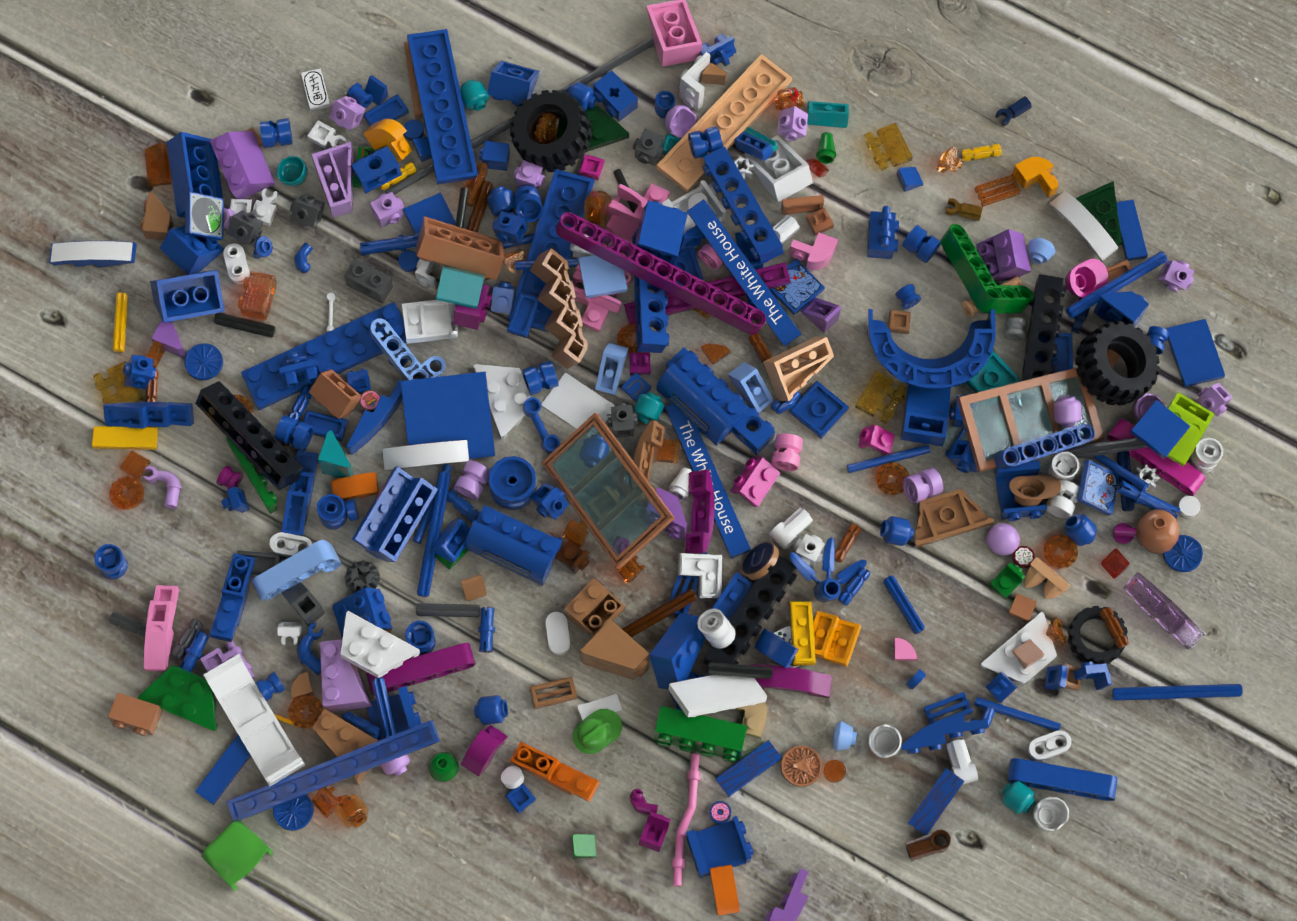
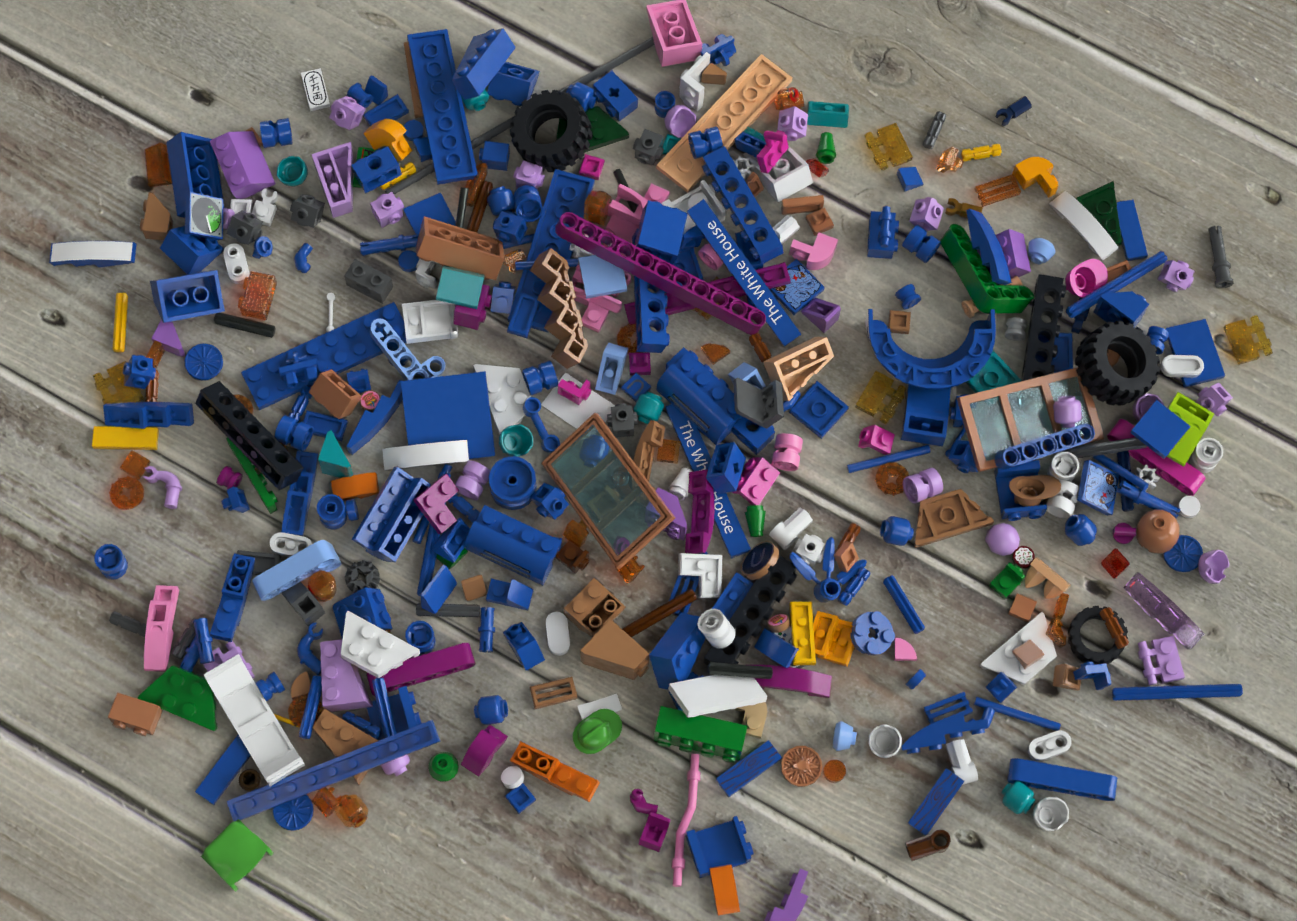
(203, 640): none -> blue pin
(248, 776): none -> dark brown cone
(289, 629): white tile -> none
(311, 708): none -> blue axle
(322, 586): none -> clear orange head
(324, 135): white plate -> none
(433, 506): none -> plate
(438, 590): none -> blue slope
(482, 62): none -> blue wedge
(509, 594): none -> blue slope
(516, 440): none -> teal hair
(524, 645): none -> blue slope
(546, 128): clear orange gear -> none
(572, 392): none -> dark pink bracket
(584, 846): slope -> none
(720, 812): tile -> none
(726, 467): none -> blue brick
(754, 184): none -> nougat tile
(755, 519): none -> green cone
(759, 405): none -> dark grey bracket
(775, 147): none -> dark pink plate
(778, 623): none -> medium nougat tile
(846, 556): none -> nougat tile
(860, 631): none -> plate
(926, 213): none -> lavender brick
(934, 130): none -> dark grey axle
(987, 243): none -> blue slope
(1056, 677): blue tile -> none
(1060, 606): none -> clear orange tile
(1063, 543): clear orange gear -> none
(1167, 660): none -> lavender plate
(1182, 366): none -> white tile
(1212, 566): none -> lavender hair
(1221, 265): none -> dark grey pin
(1242, 342): none -> clear yellow plate

